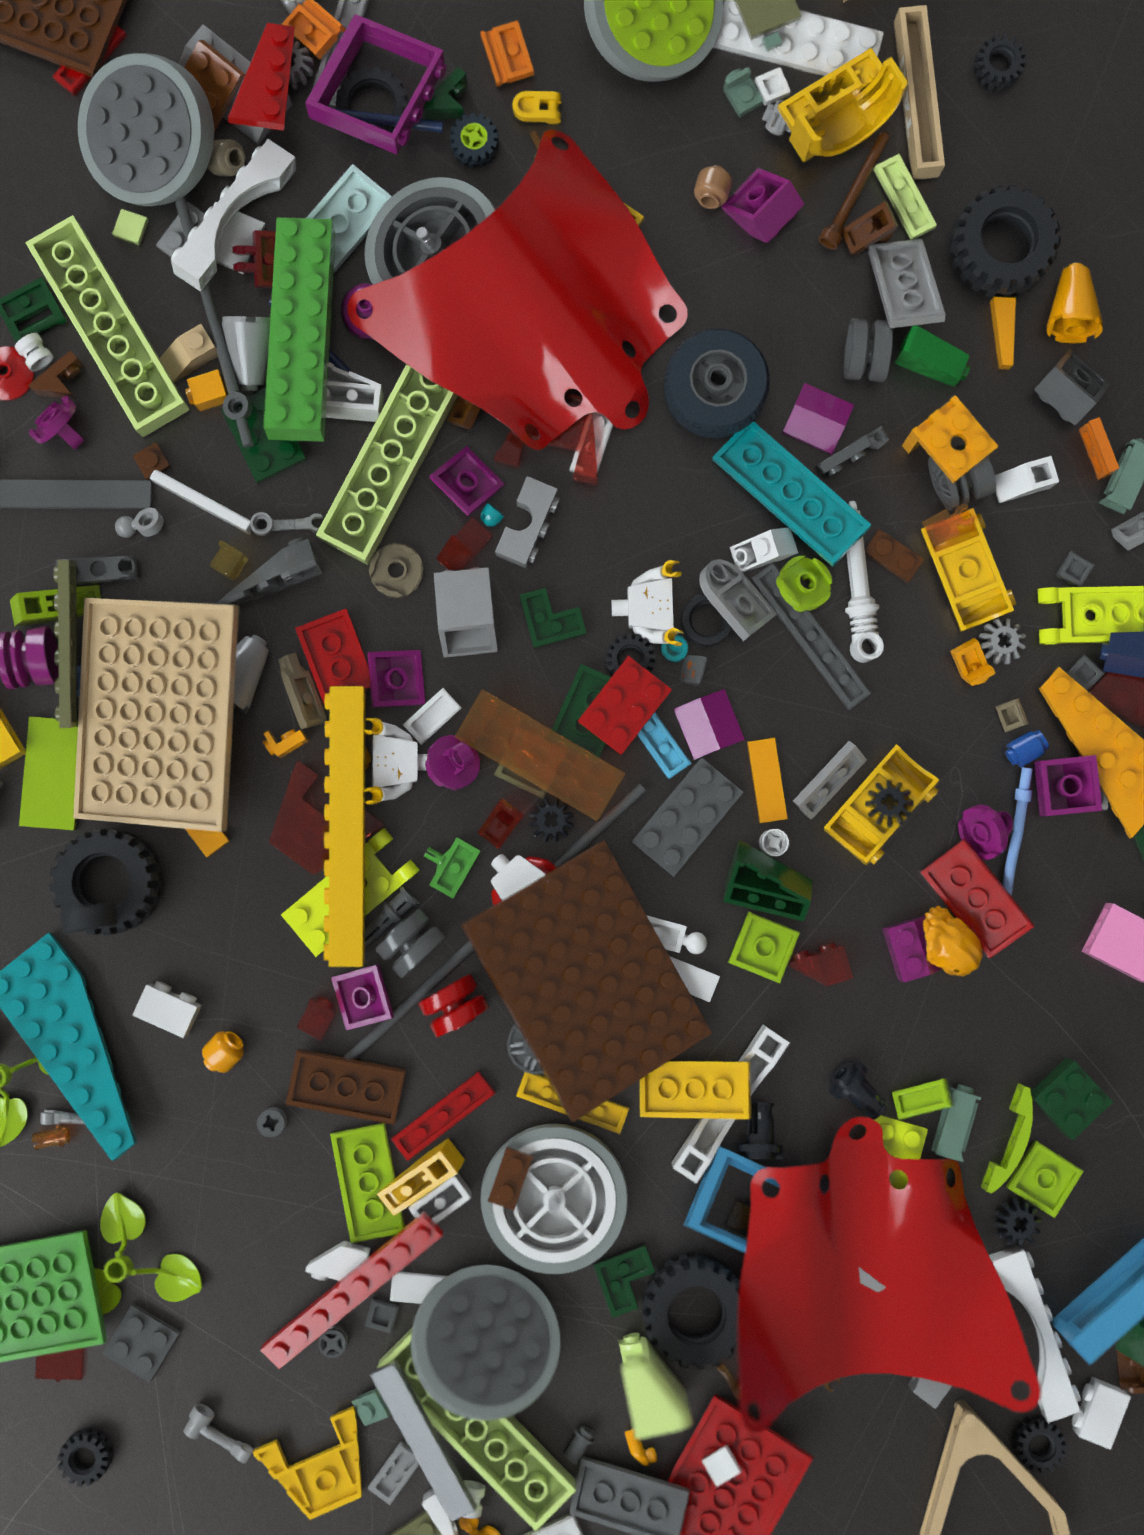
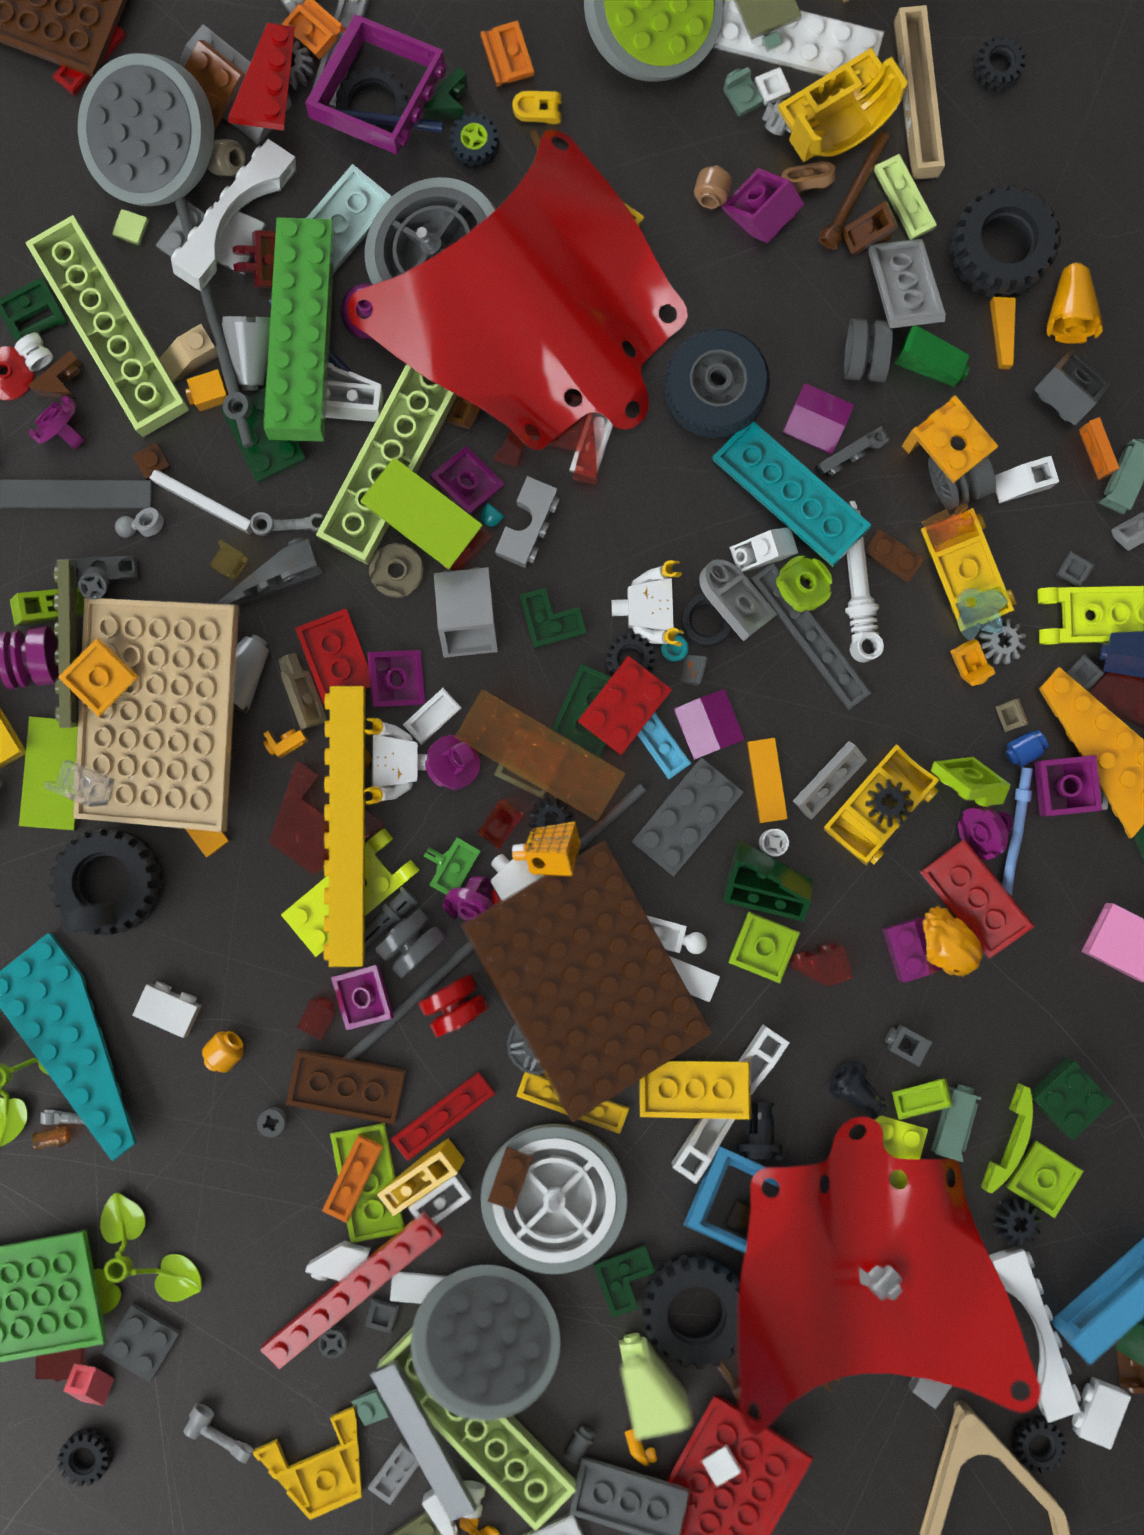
(82, 784): none -> clear panel
(89, 1384): none -> coral panel
(91, 588): none -> dark grey wheel
(98, 677): none -> light orange plate
(352, 1178): none -> orange tile
(421, 513): none -> lime tile
(469, 901): none -> magenta tile
(550, 849): none -> light orange torso
(811, 175): none -> medium nougat plate
(885, 1282): none -> light grey gear
(914, 1051): none -> dark grey brick
(972, 780): none -> lime plate
(982, 615): none -> clear light blue plate

